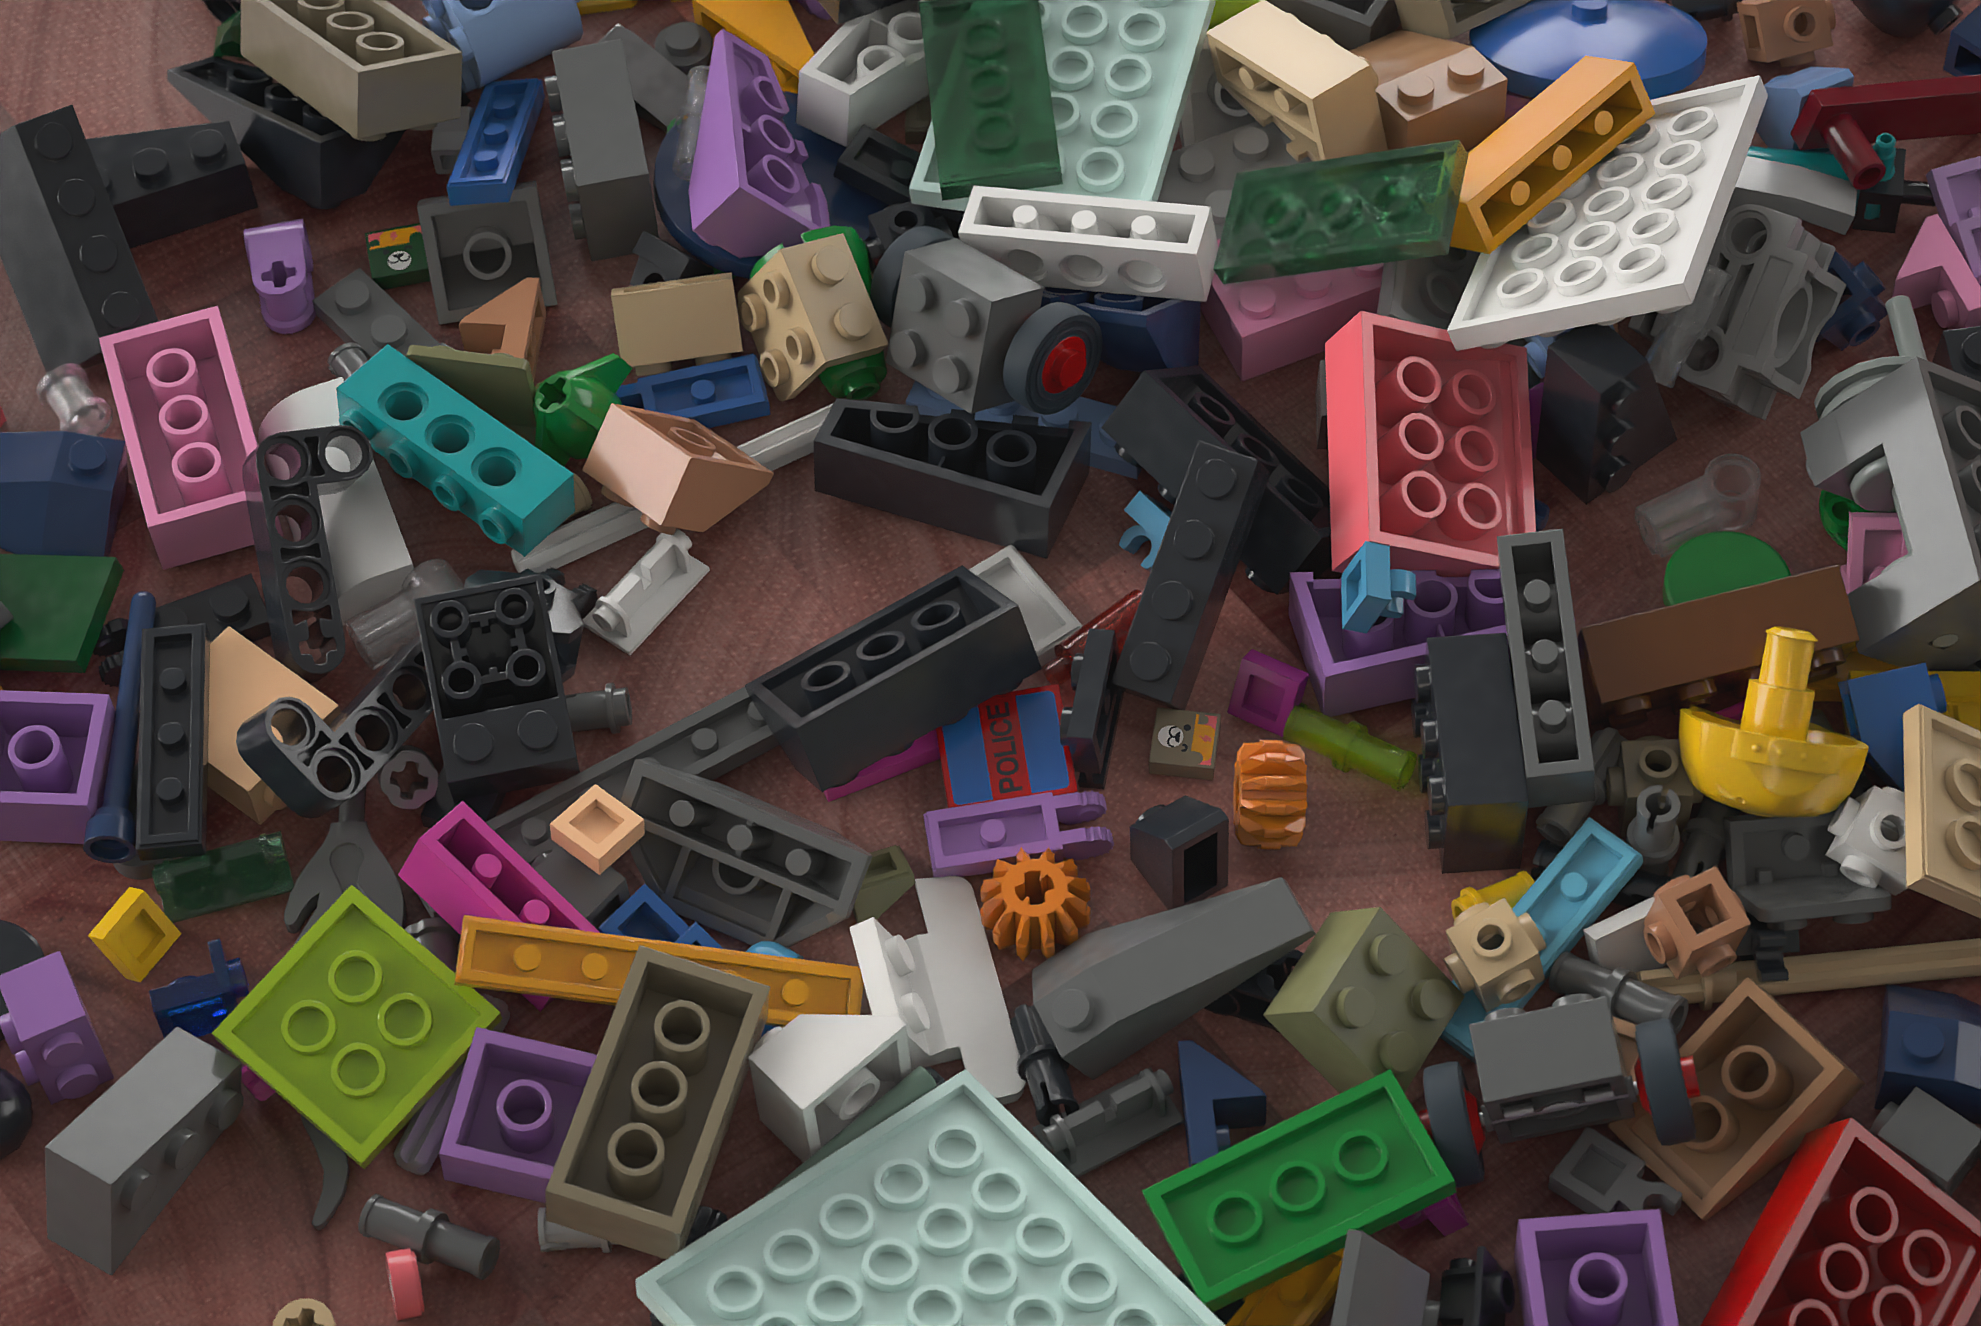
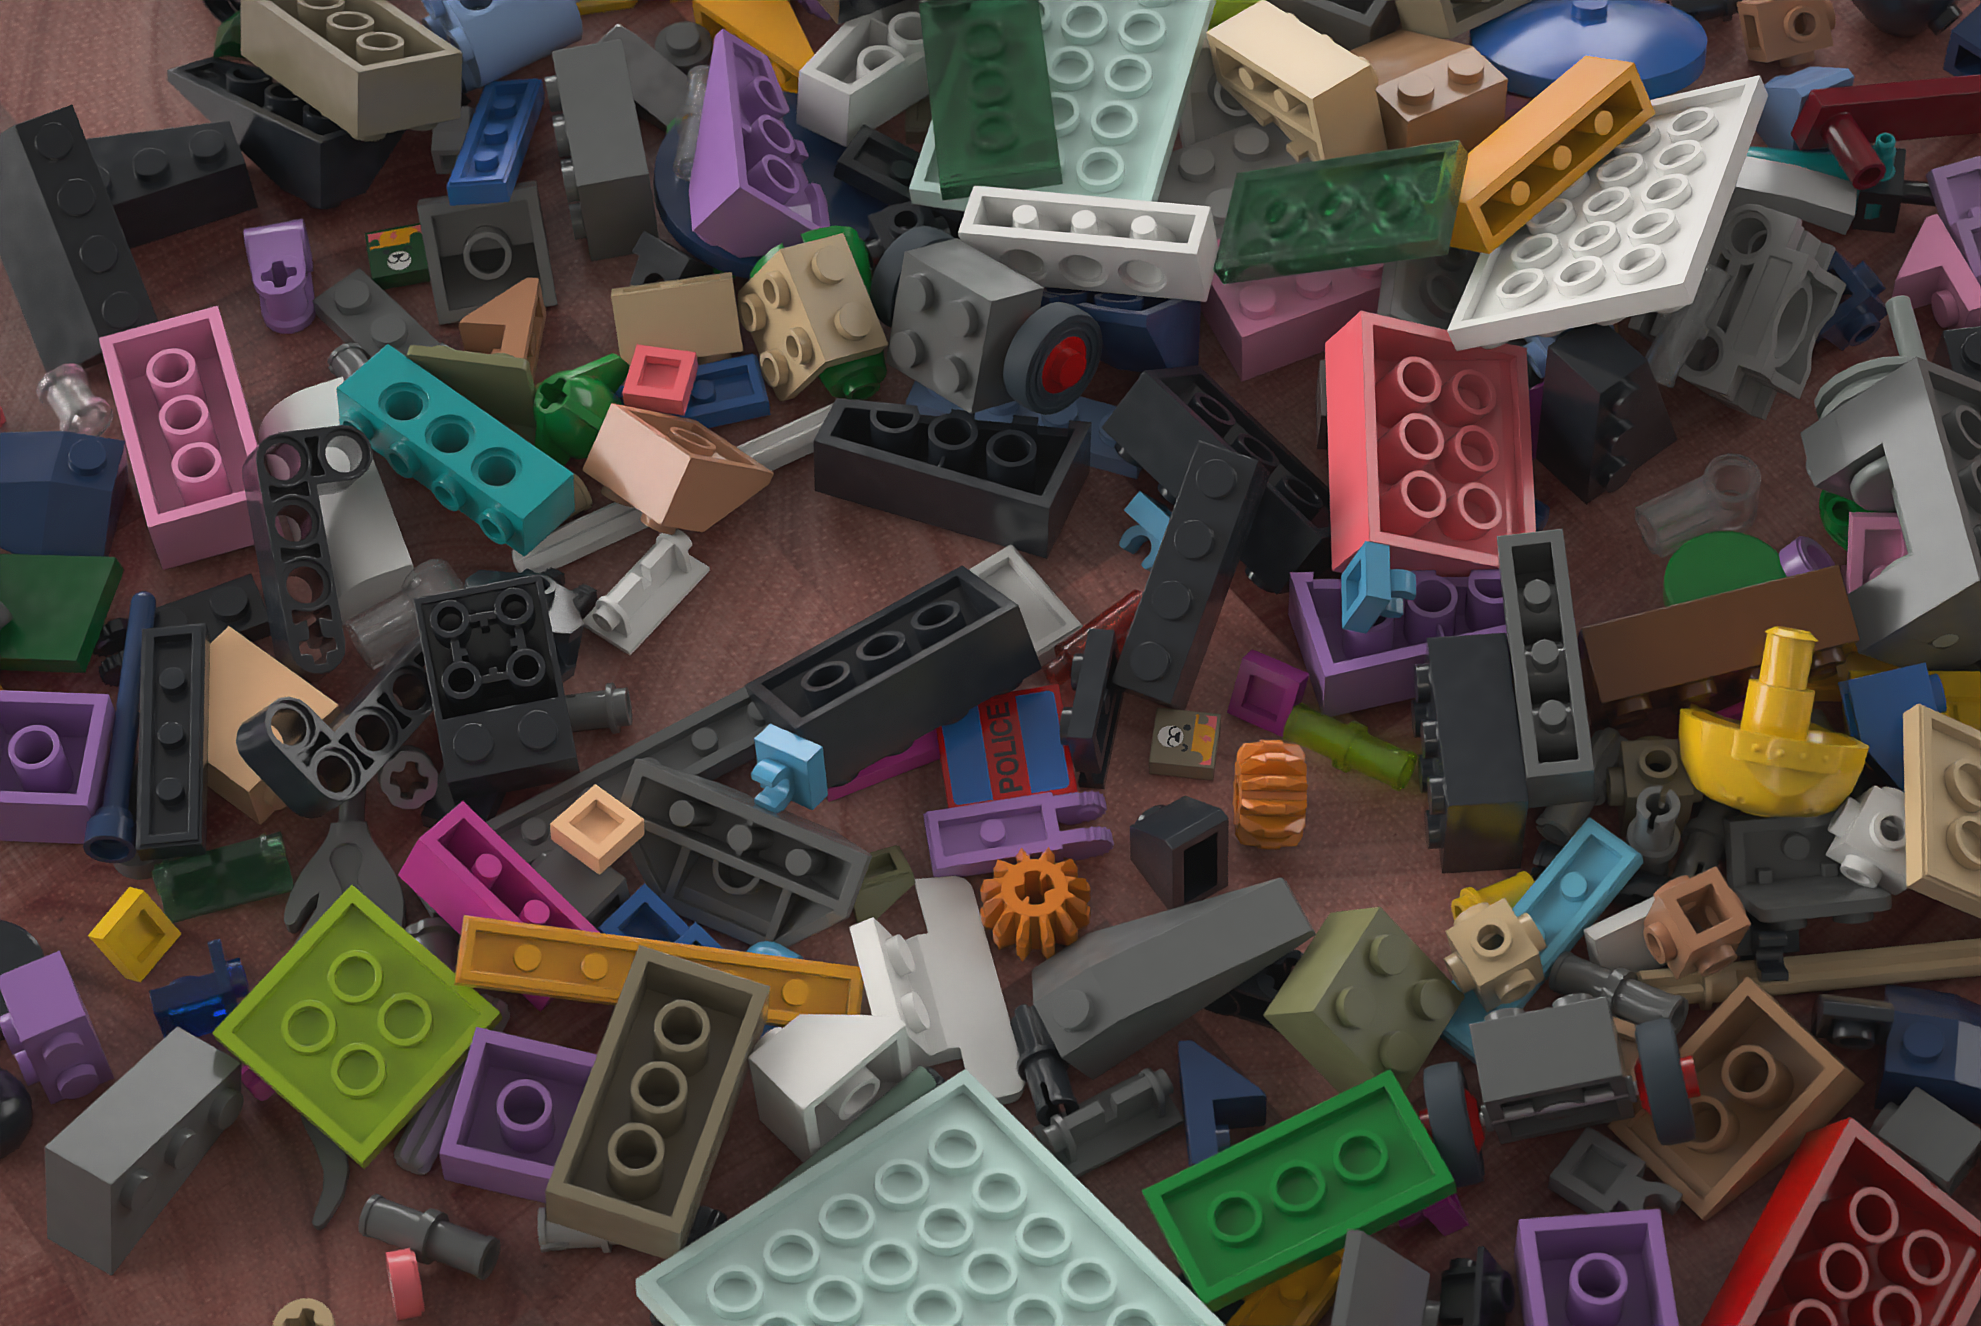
(660, 379): none -> coral plate
(788, 770): none -> dark azure tile
(1803, 556): none -> medium lavender tile
(1852, 1021): none -> black slope

